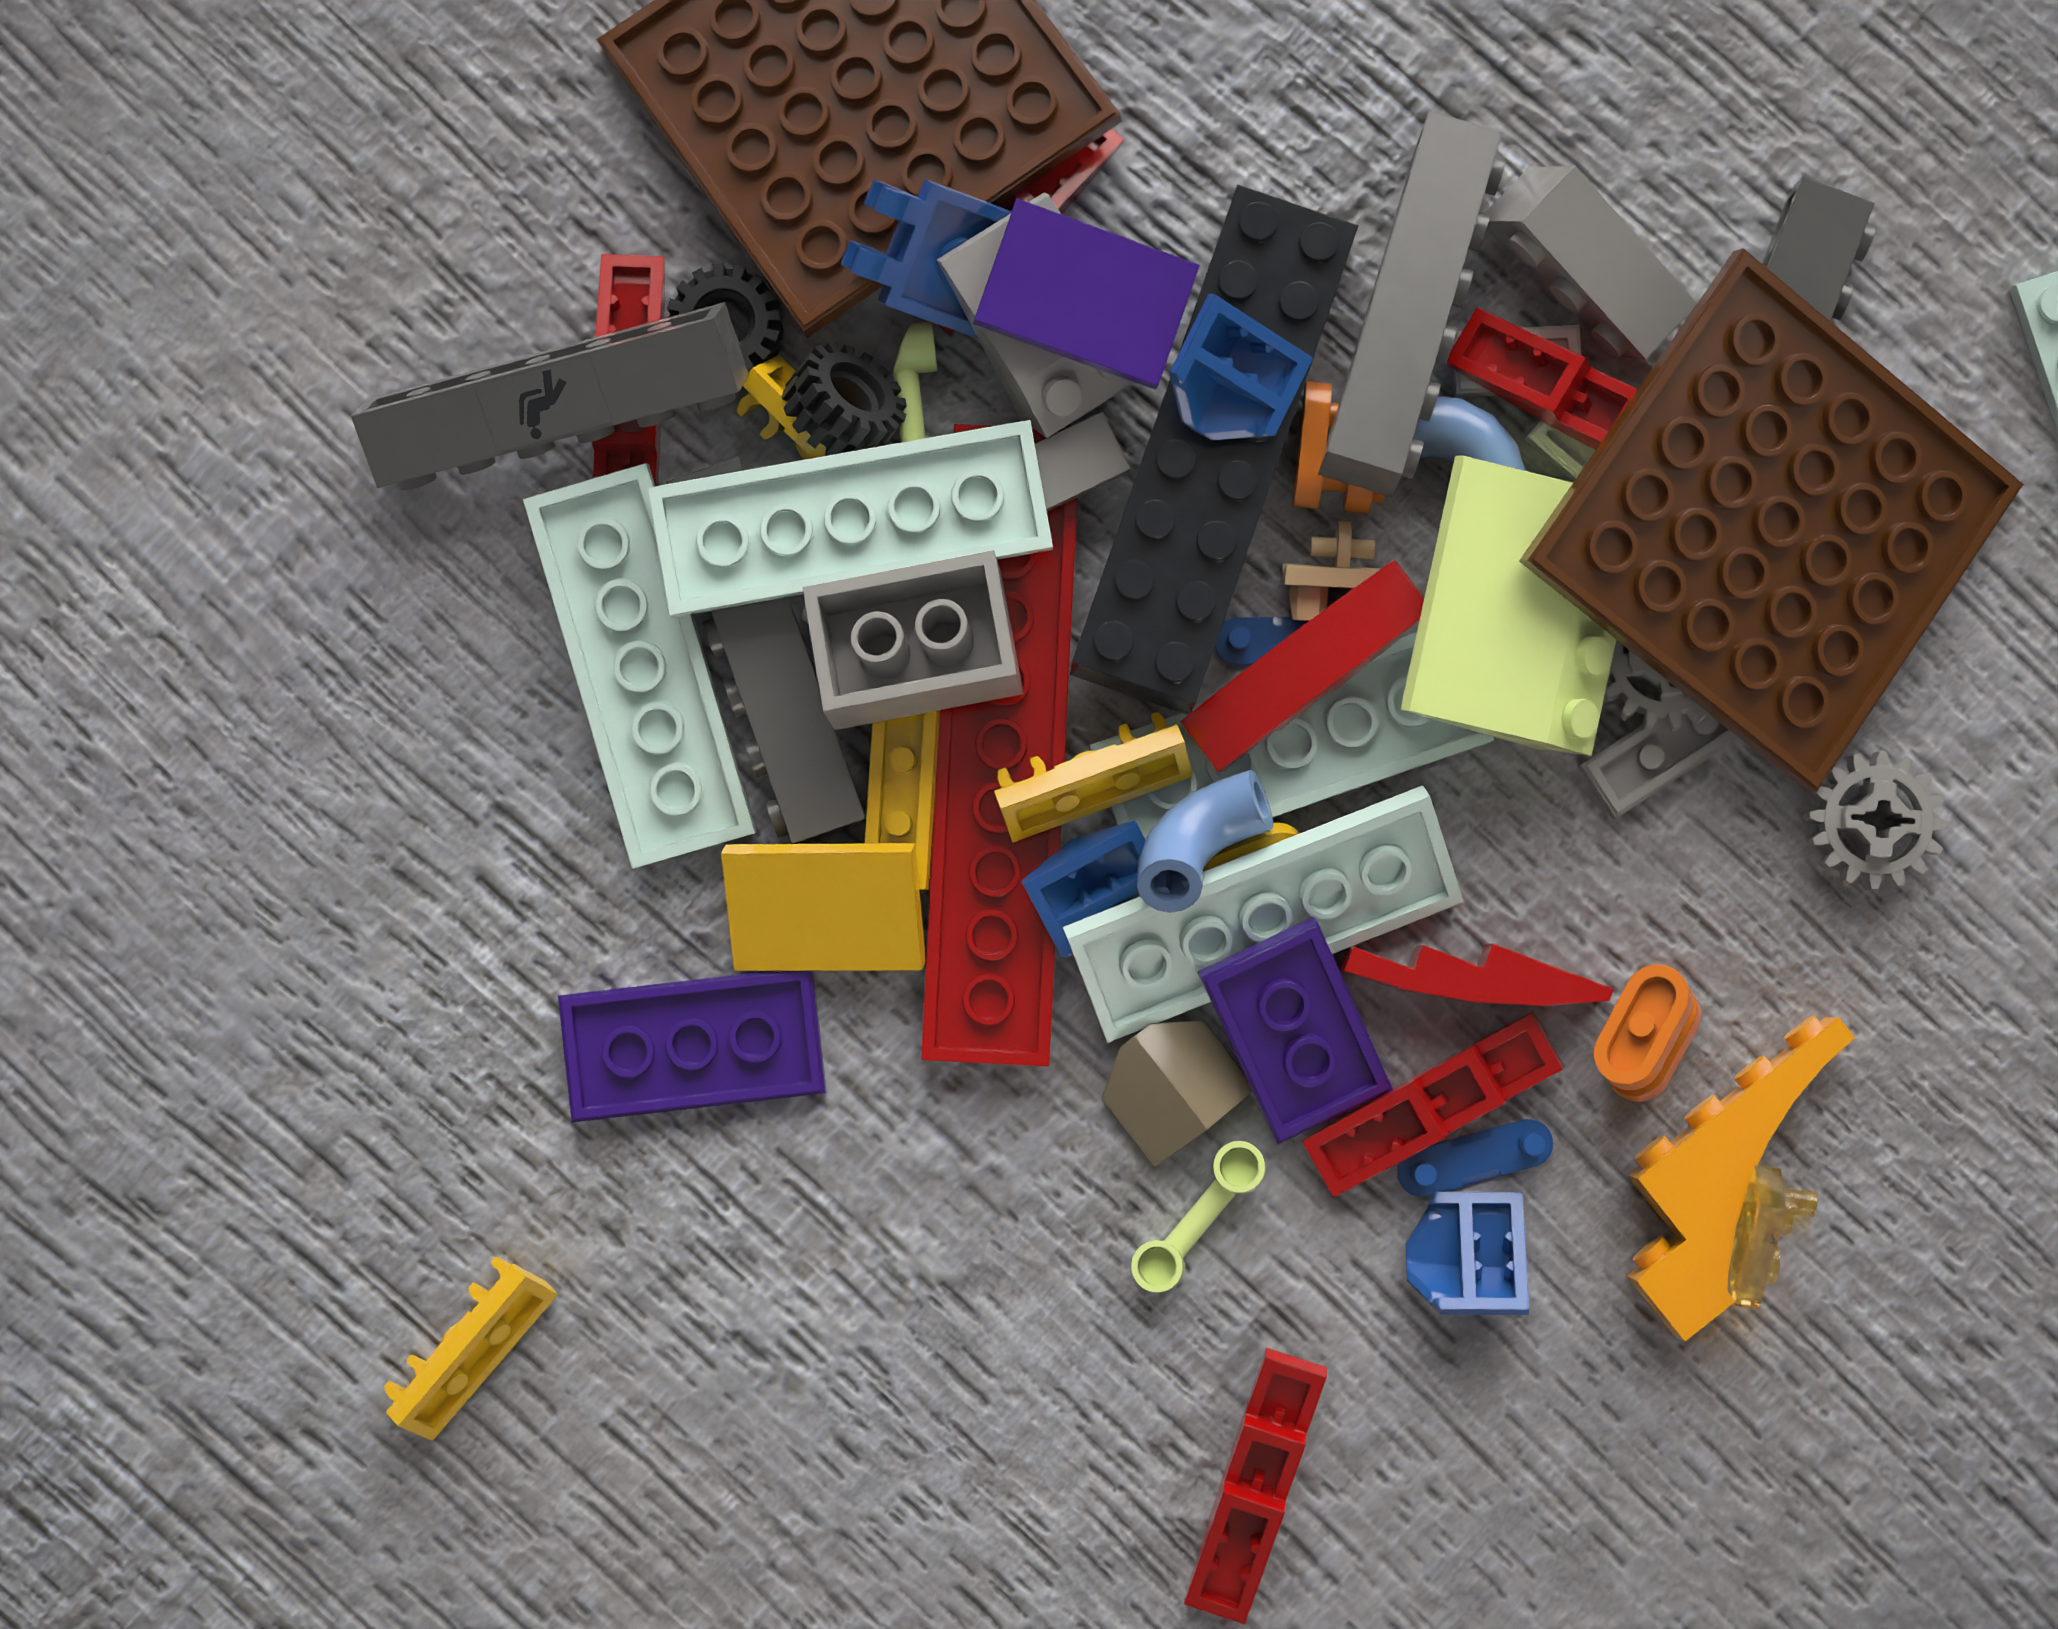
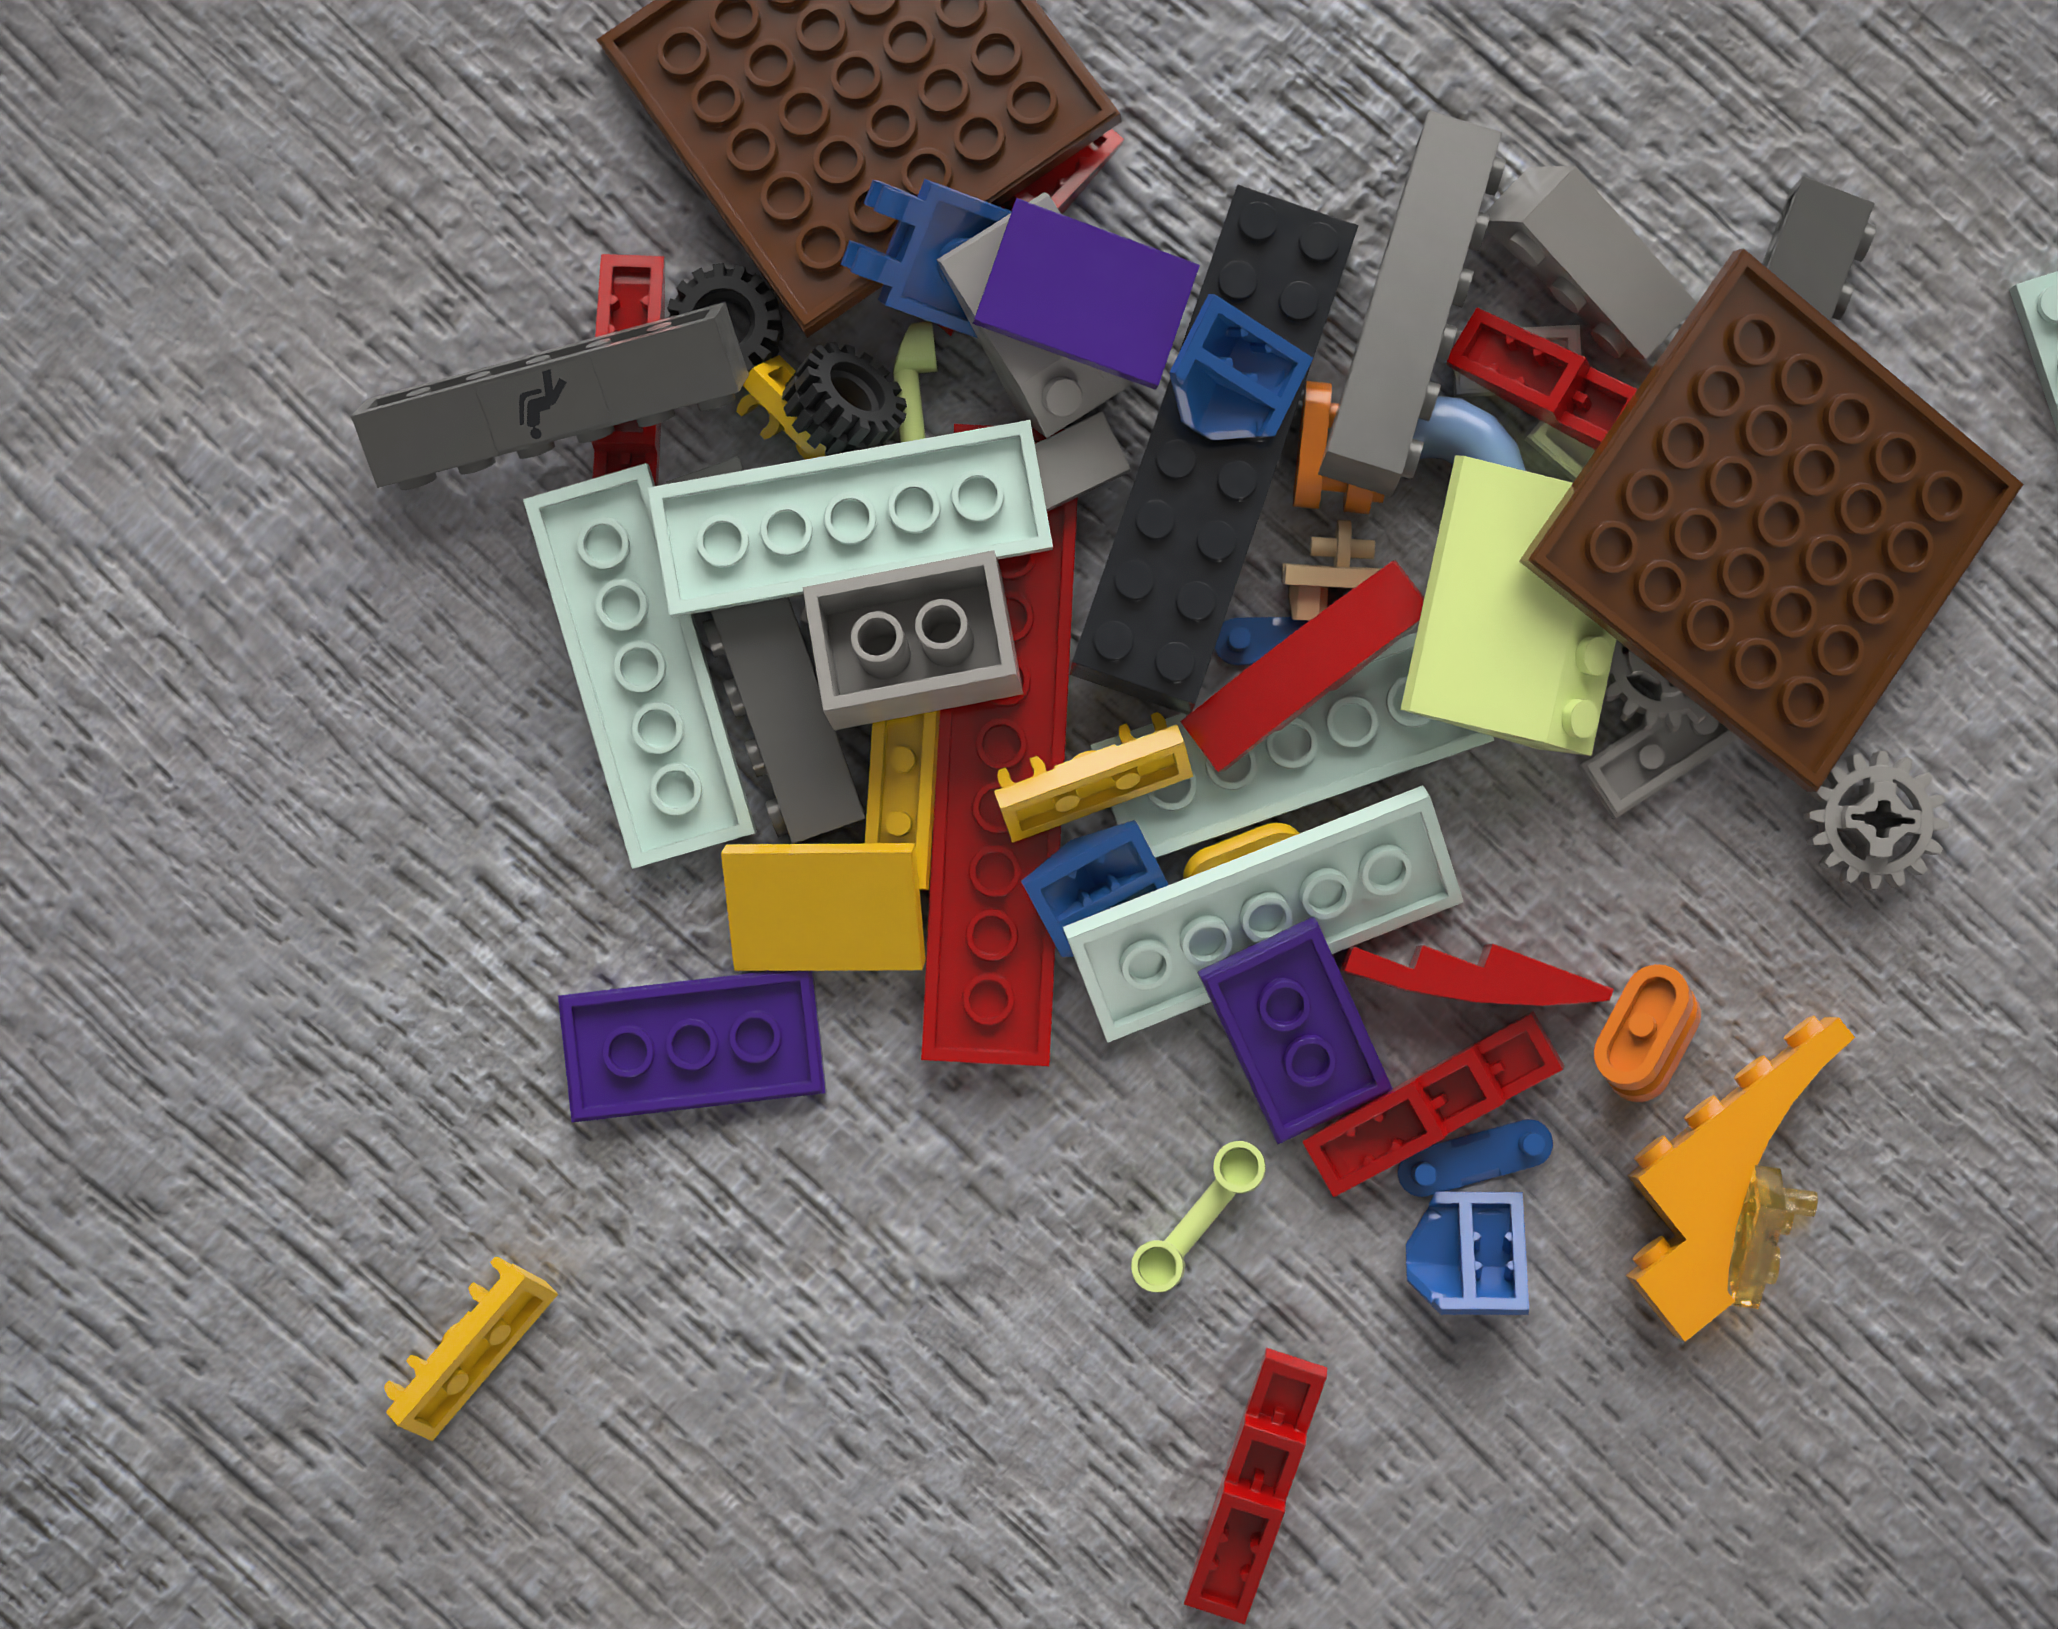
(1172, 1086): dark tan slope -> none
(1195, 832): medium blue cylinder -> none

